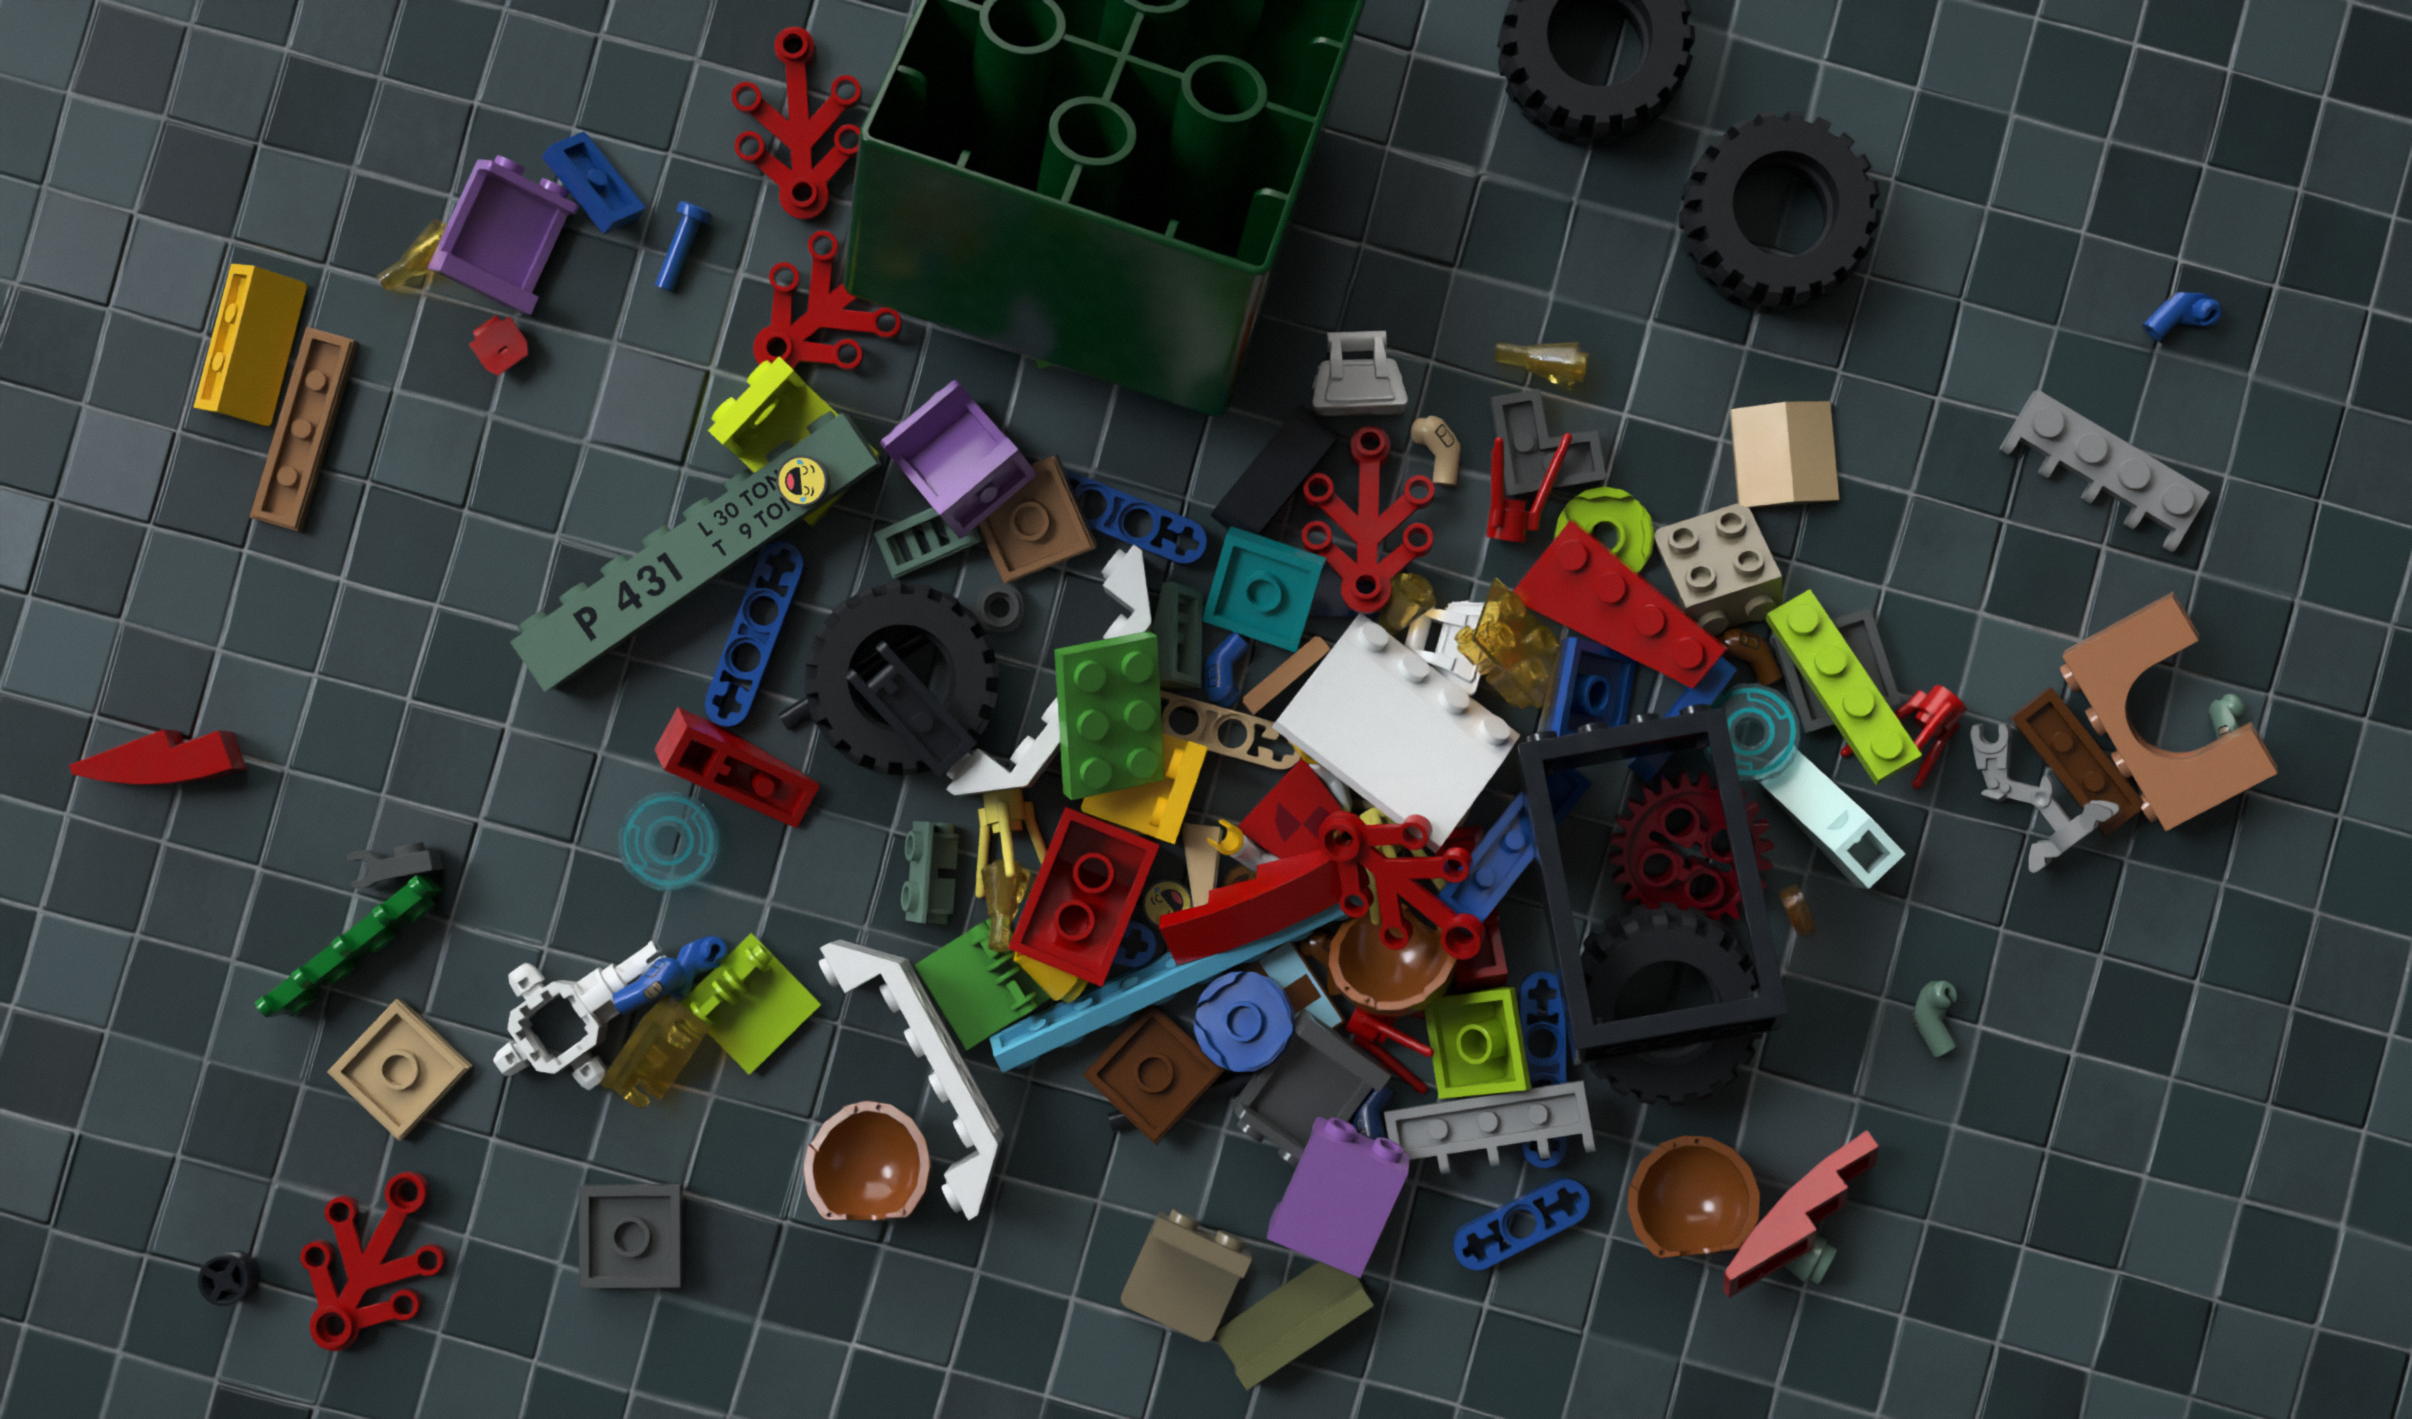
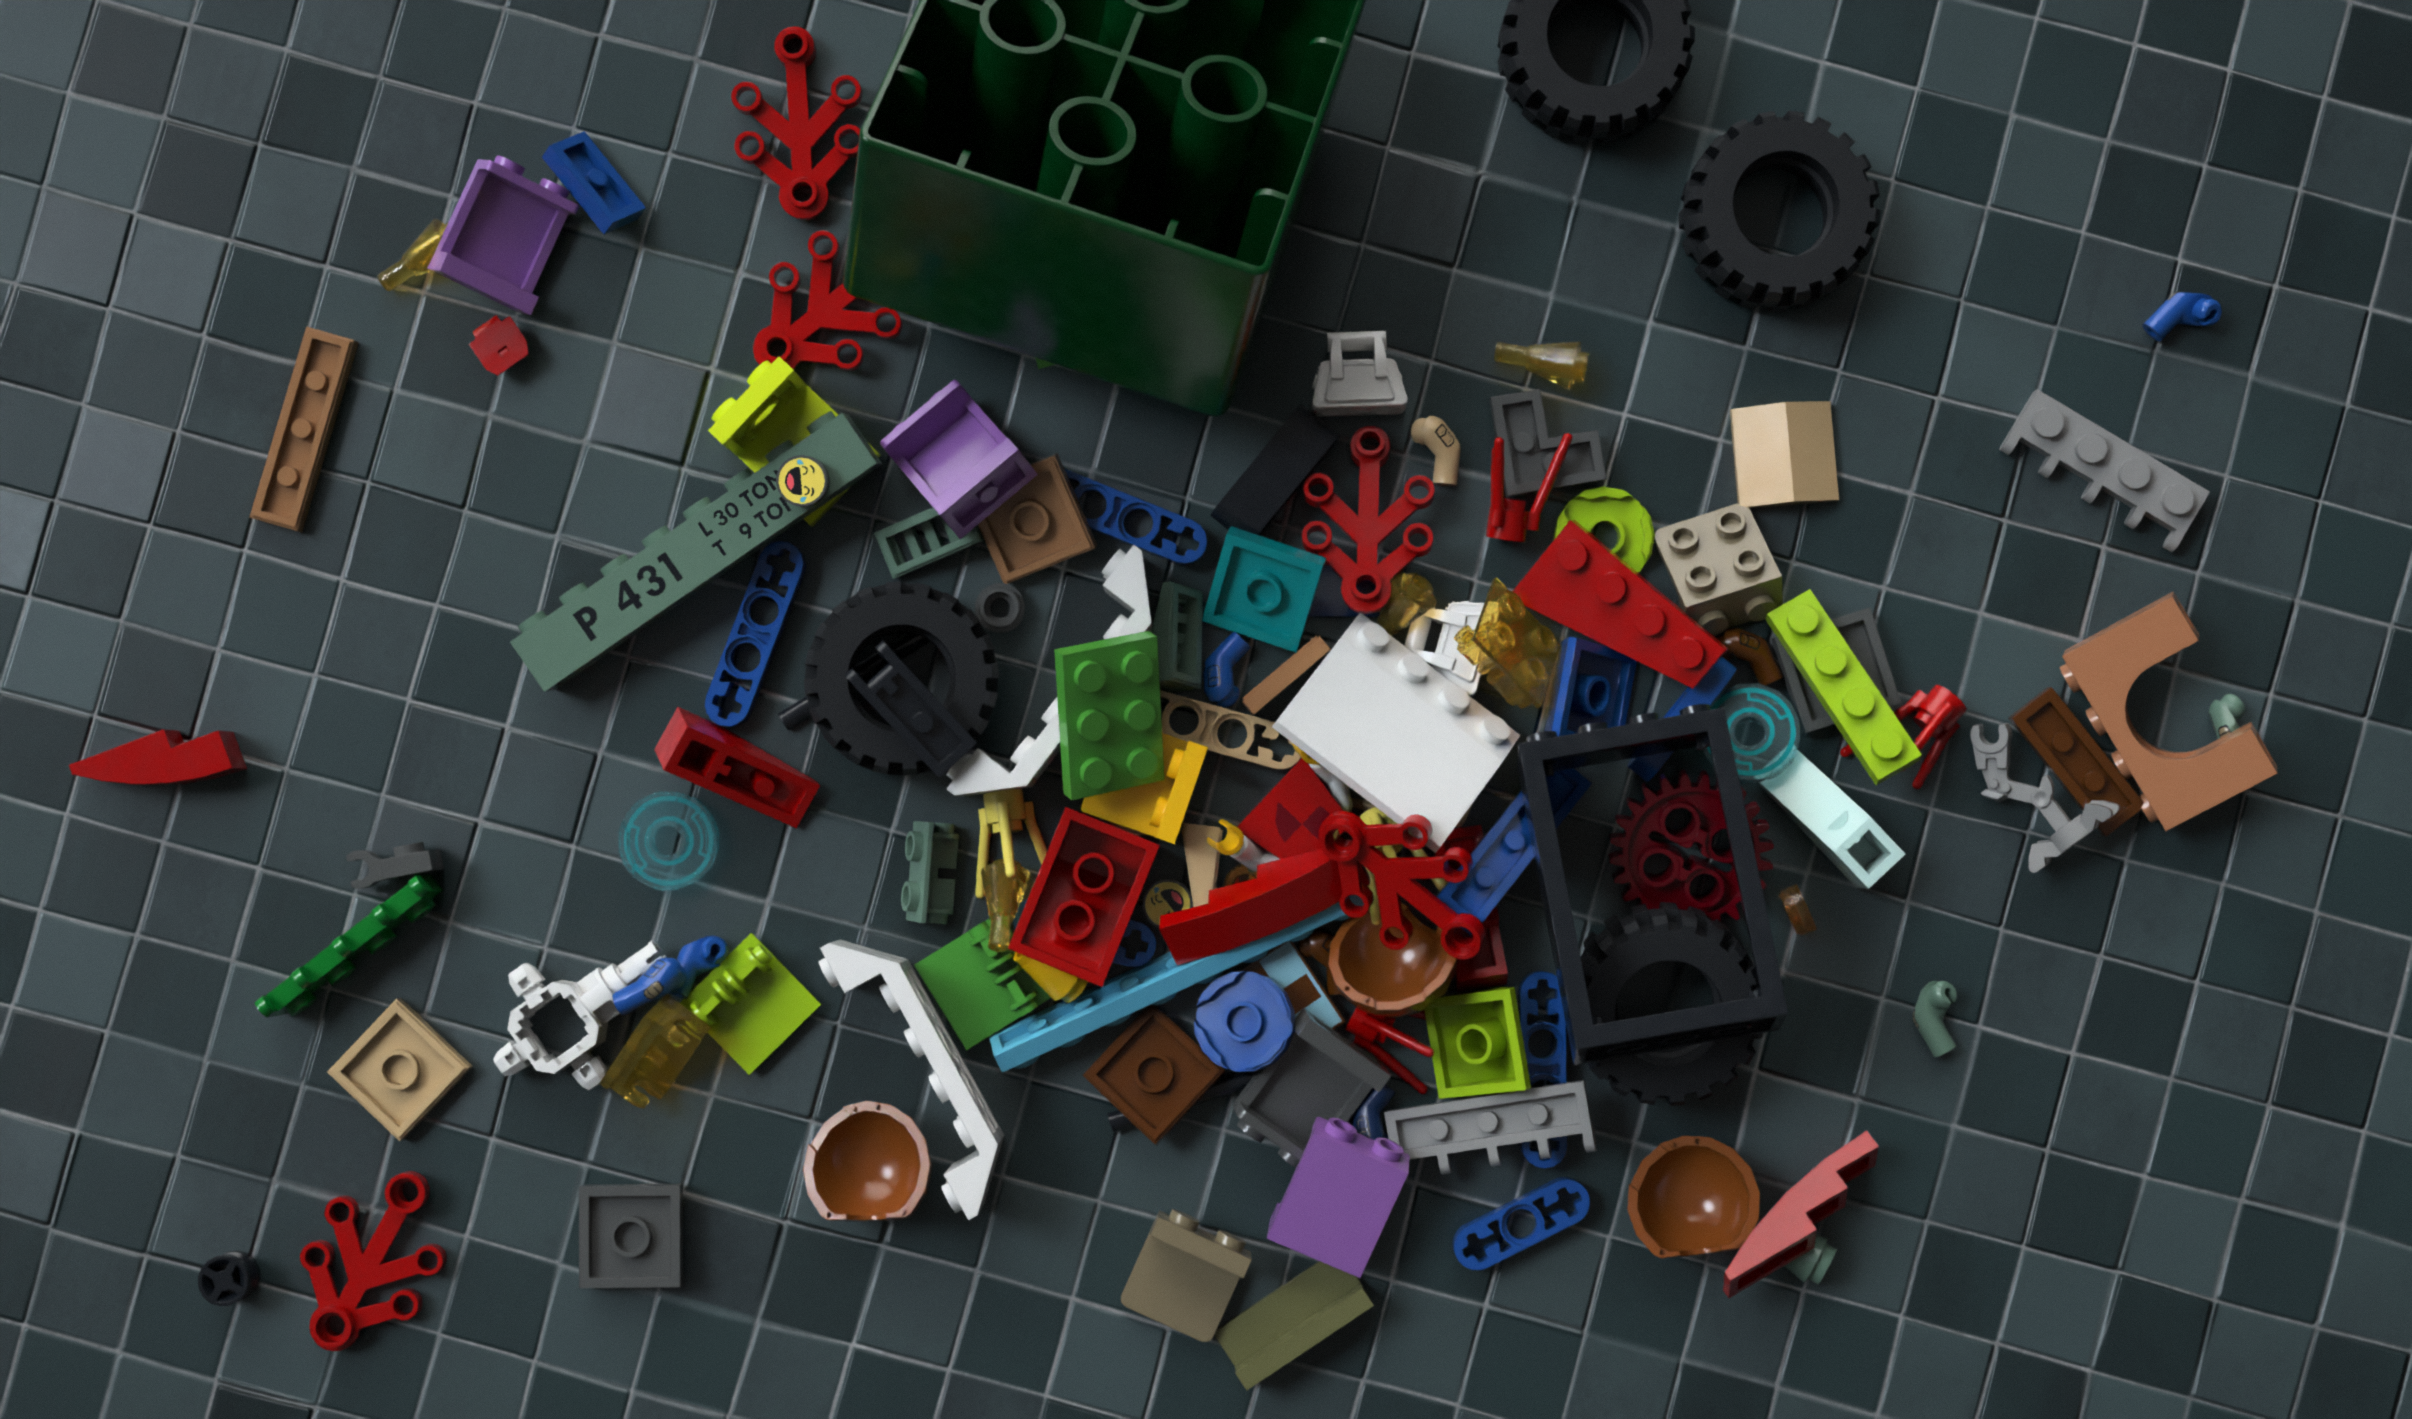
(250, 344): yellow panel -> none
(681, 243): blue piece -> none

